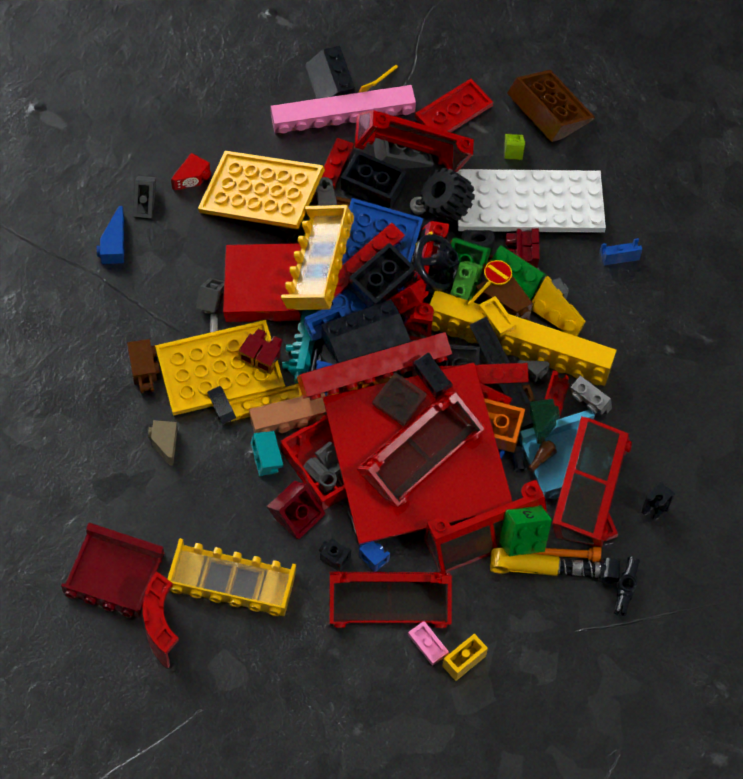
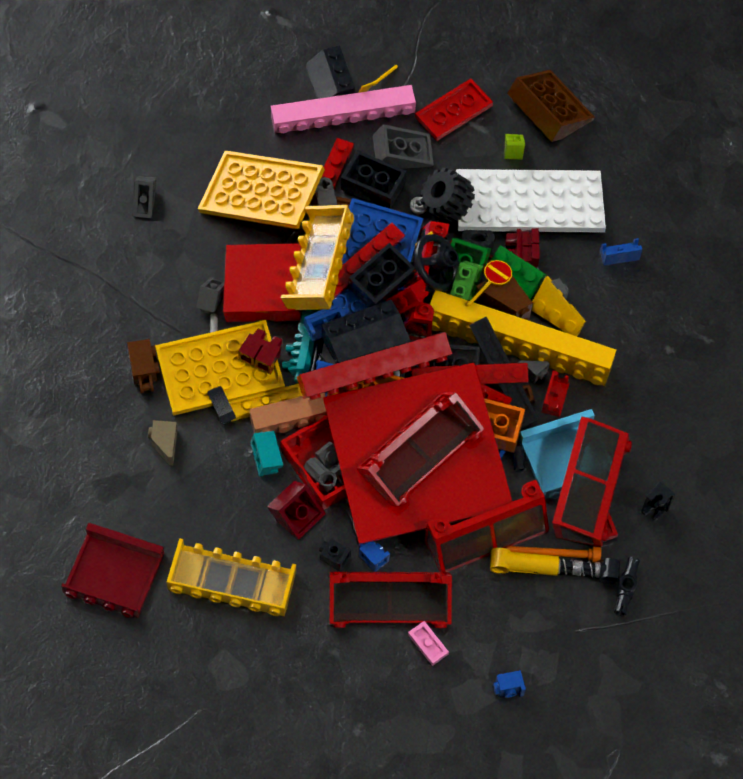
(112, 240): blue slope -> none
(158, 632): red panel -> none
(191, 173): red slope -> none
(399, 399): clear smoke plate -> none
(431, 375): black hinge -> none
(450, 148): red windscreen -> none
(465, 657): yellow brick -> none
(497, 316): yellow tile -> none
(509, 684): none -> blue brick
(525, 530): green brick -> none
(543, 418): clear green slope -> none
(545, 451): reddish brown cone -> none
(586, 392): light grey plate -> none

